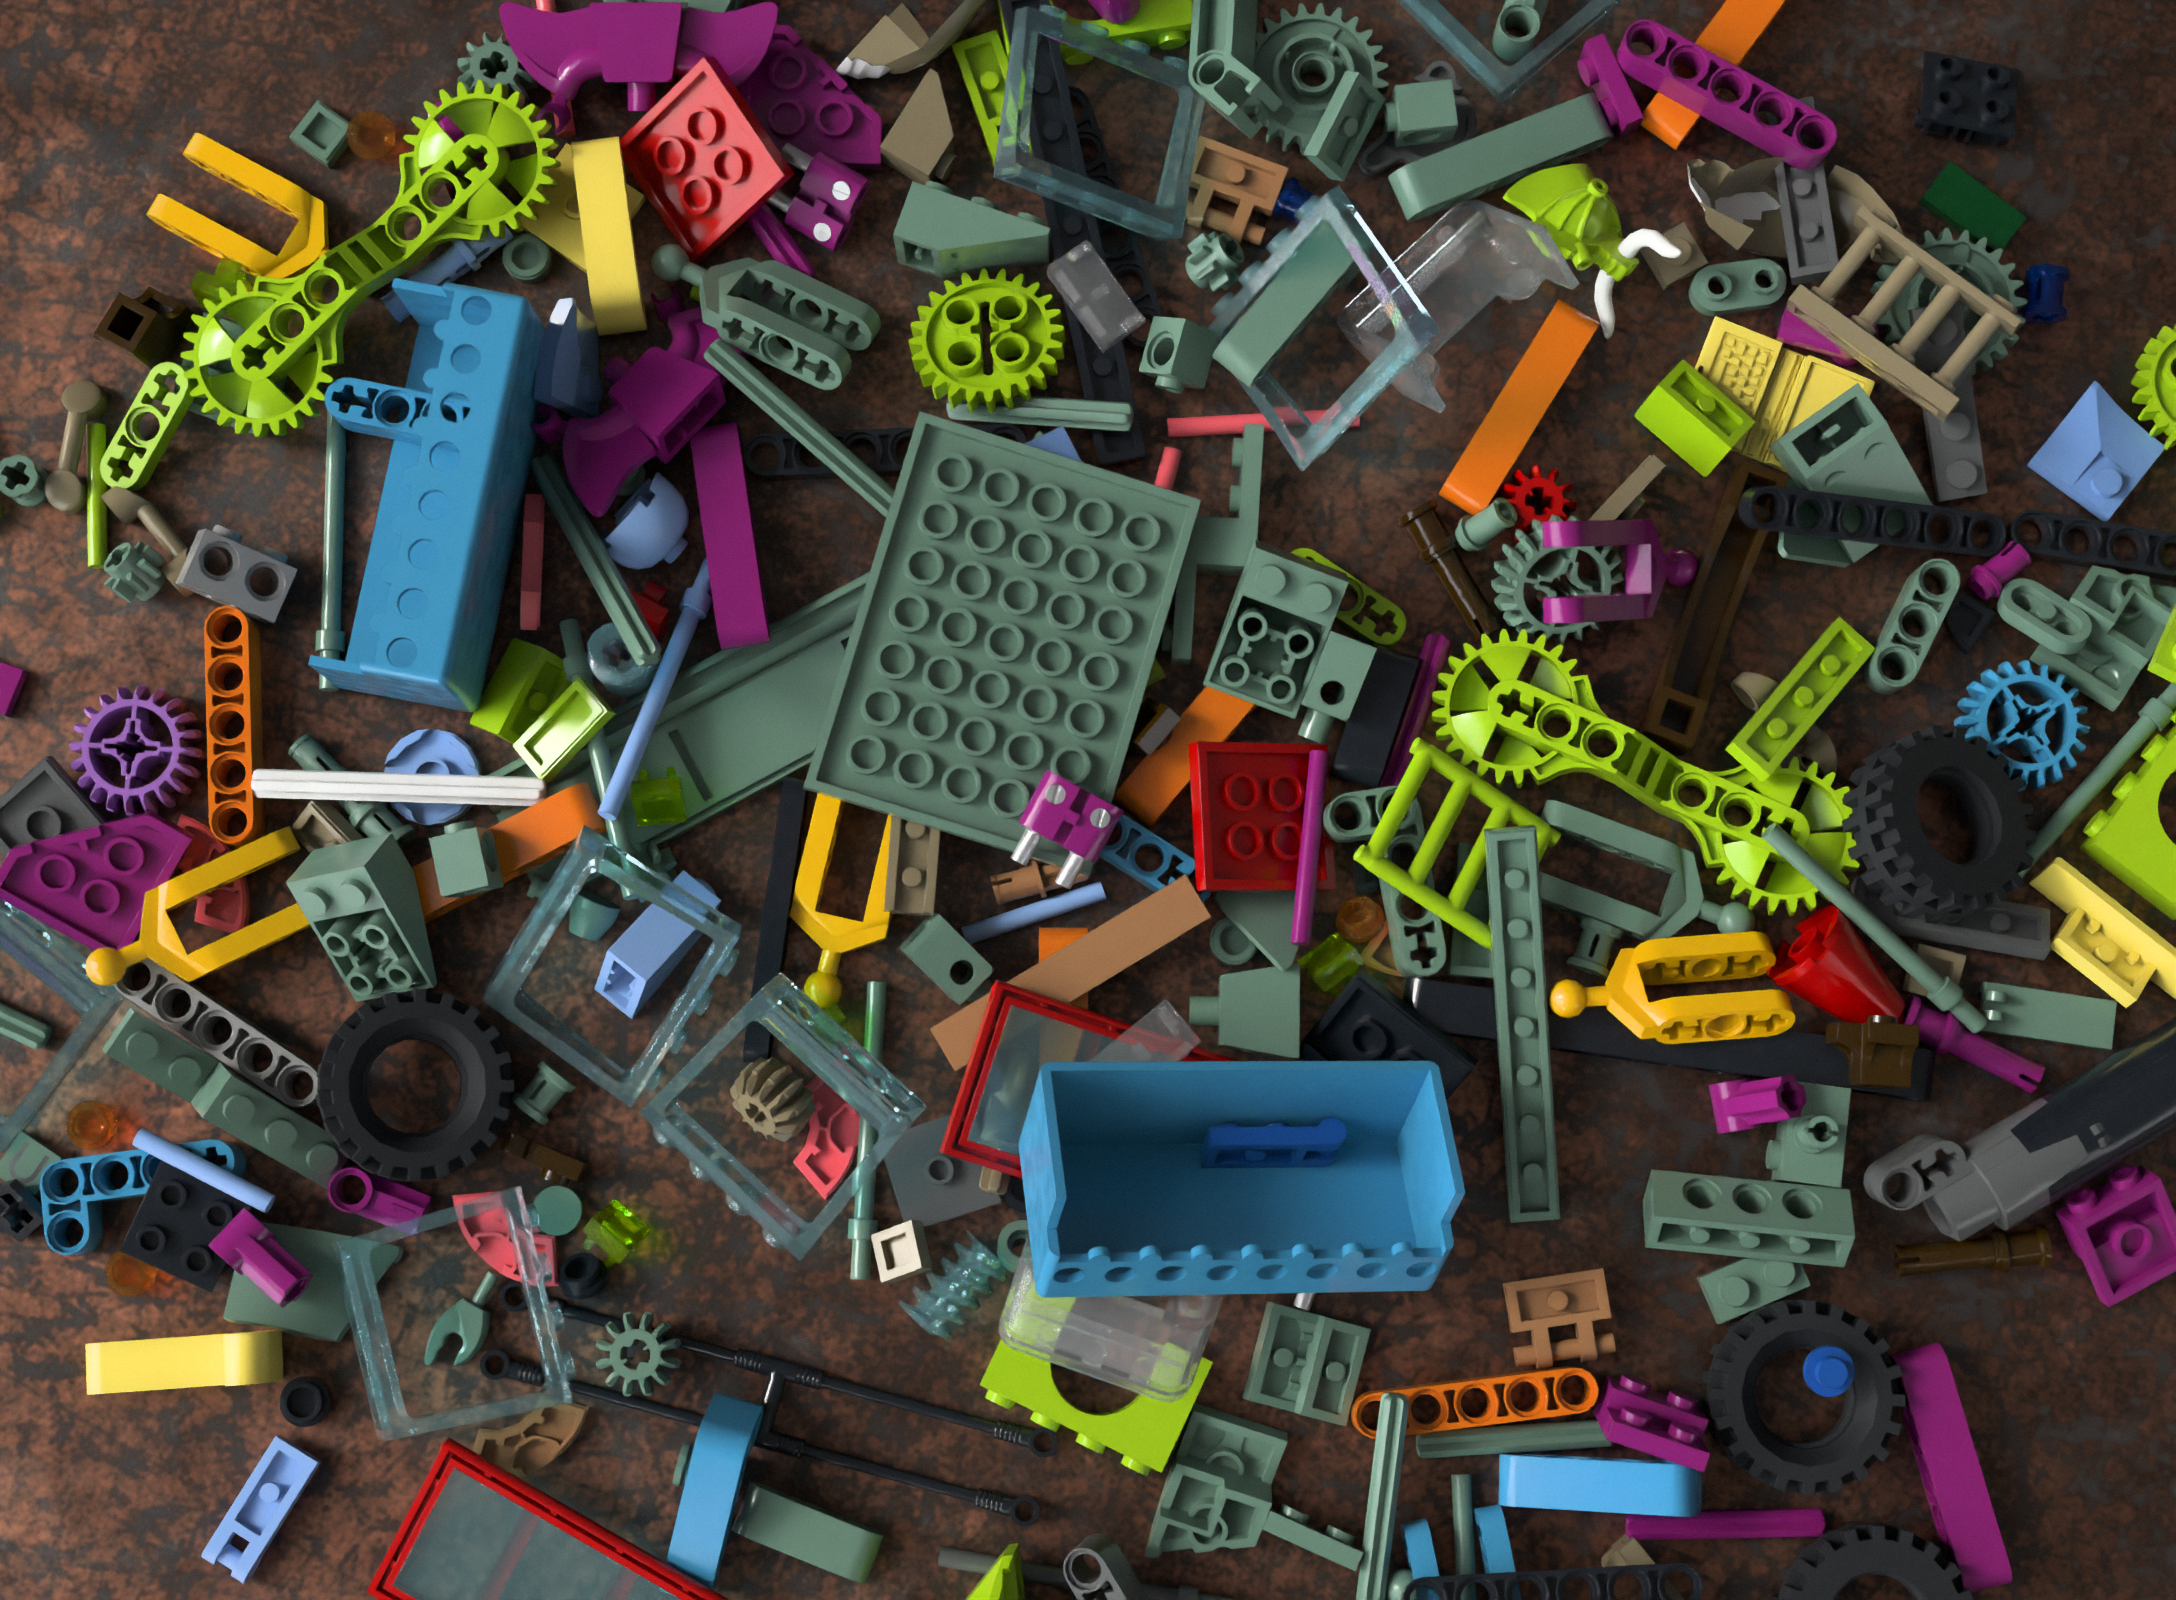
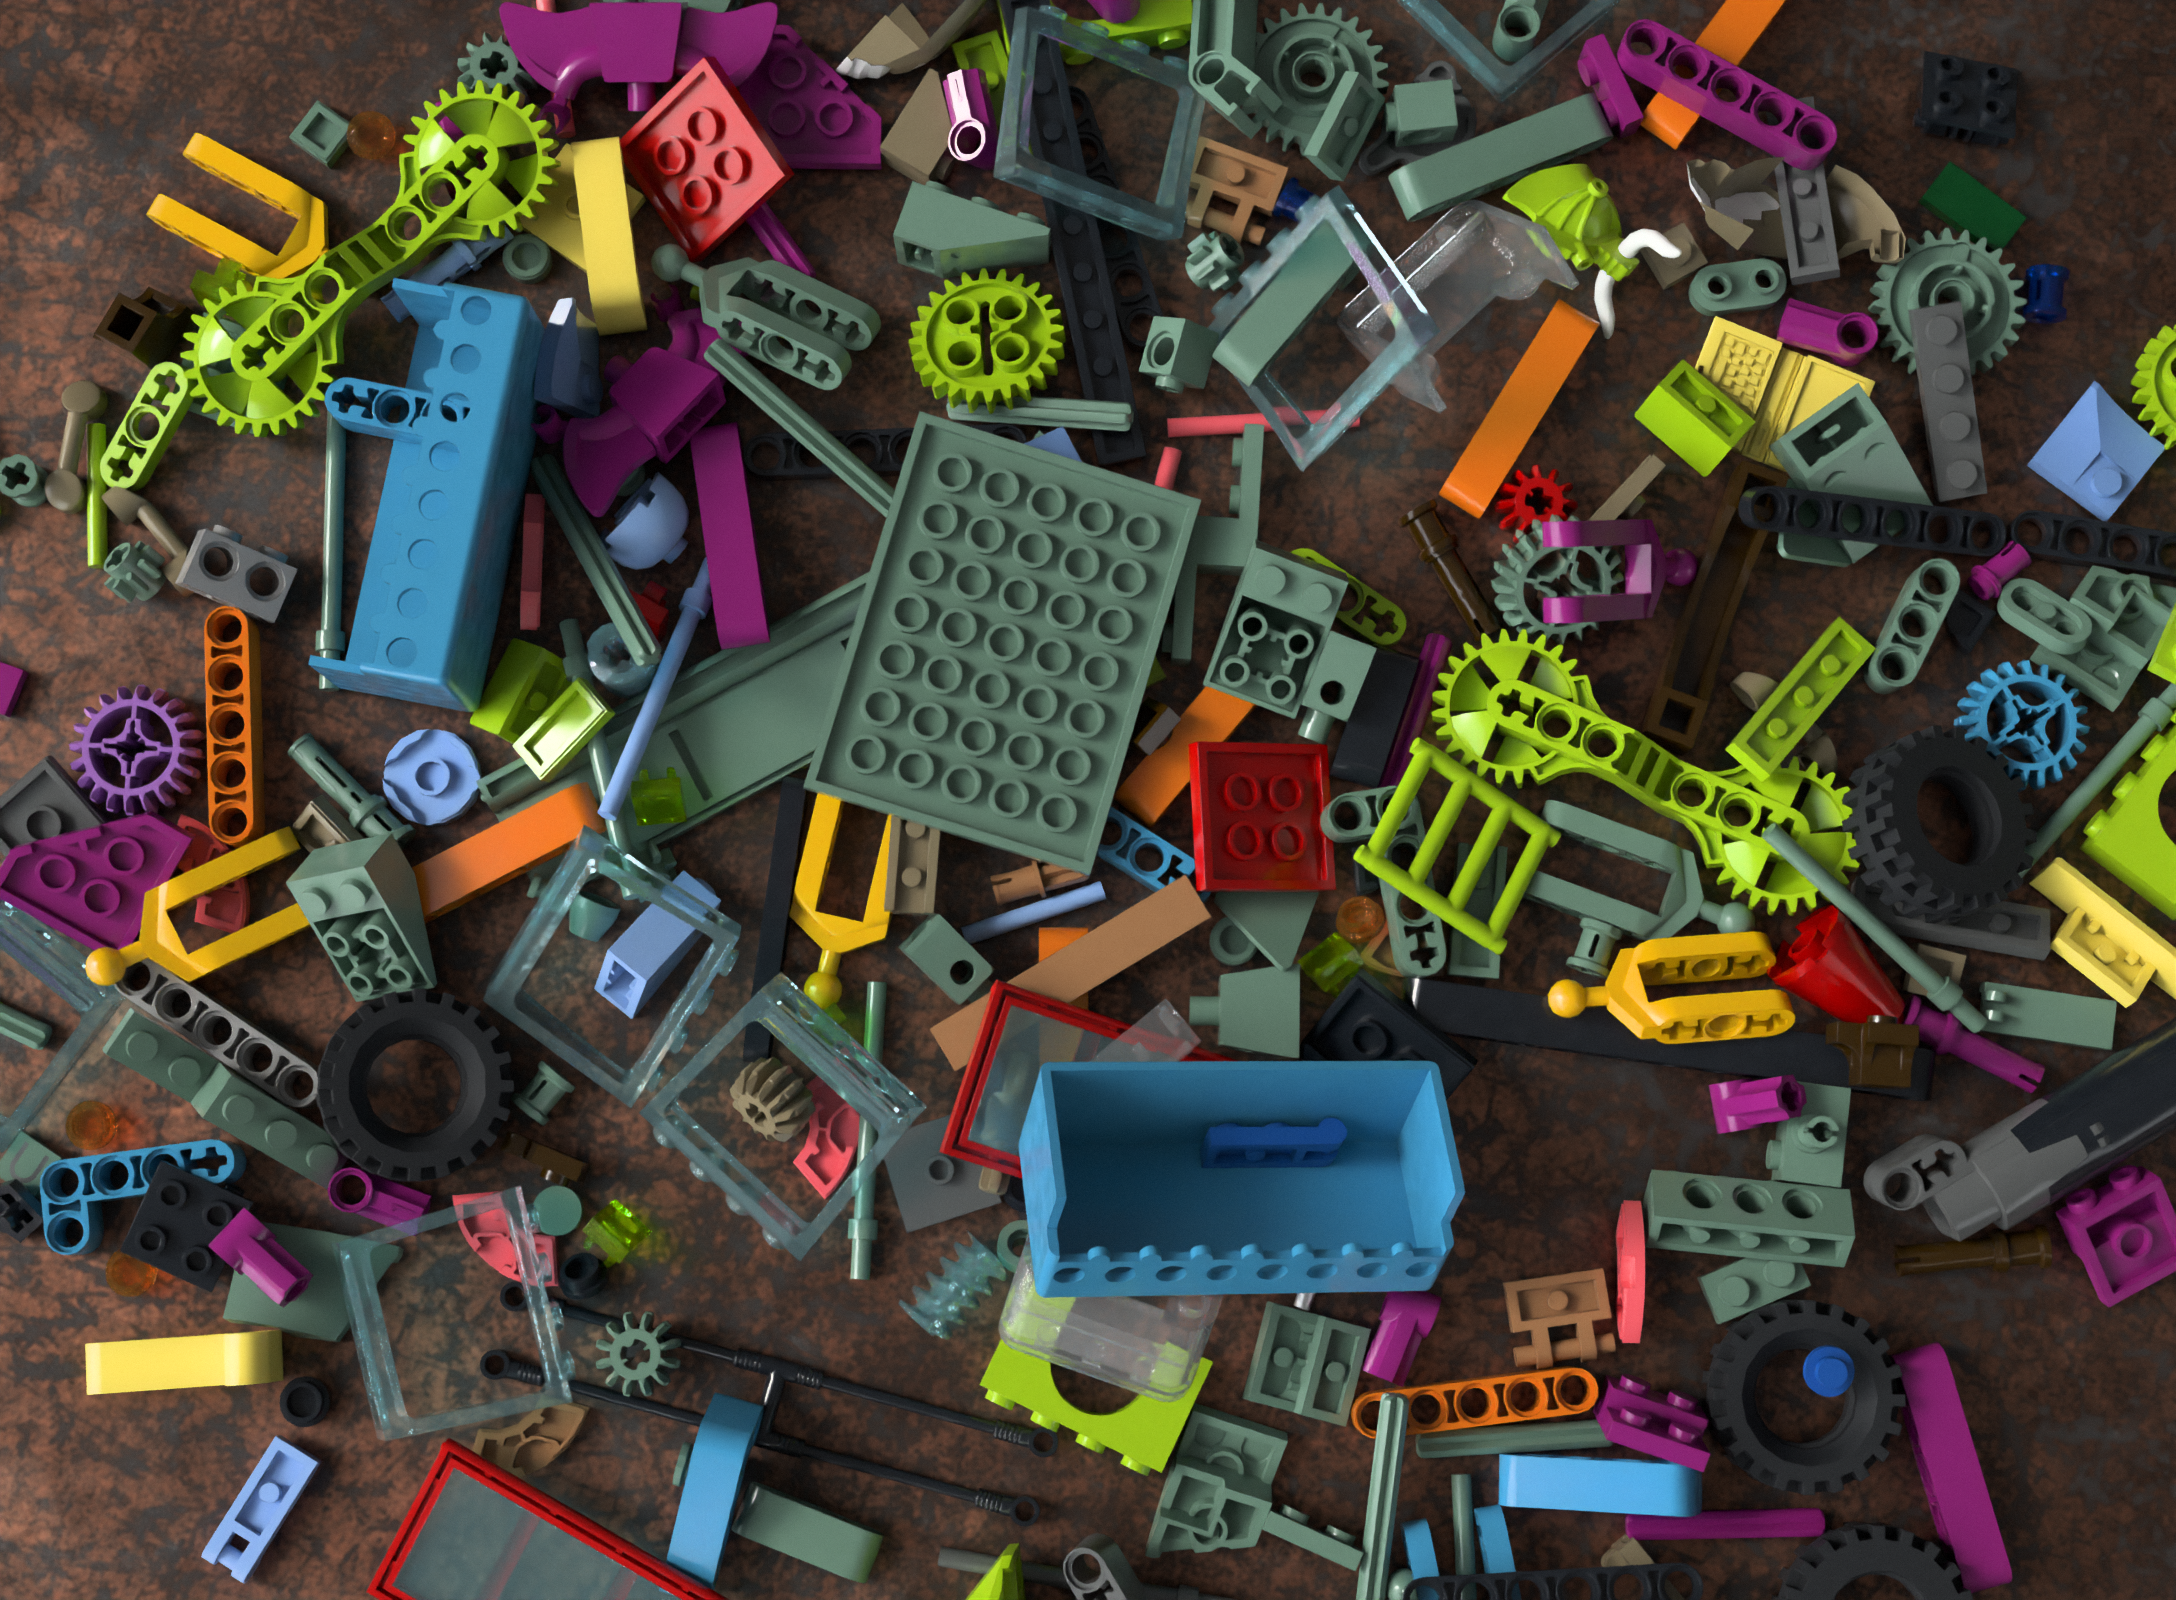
(204, 1170): light blue bar -> none
(398, 787): white axle -> none
(466, 860): sand green brick -> none
(468, 1320): sand green hand -> none
(826, 200): magenta piece -> none
(901, 1252): plate -> none
(971, 118): none -> magenta piece
(1068, 818): magenta piece -> none
(1094, 296): clear hinge -> none
(1309, 848): magenta bar -> none
(1404, 1322): none -> magenta piece
(1477, 530): sand green pin -> none
(1522, 1023): sand green tile -> none
(1630, 1271): none -> coral tile
(1896, 362): dark tan fence -> none

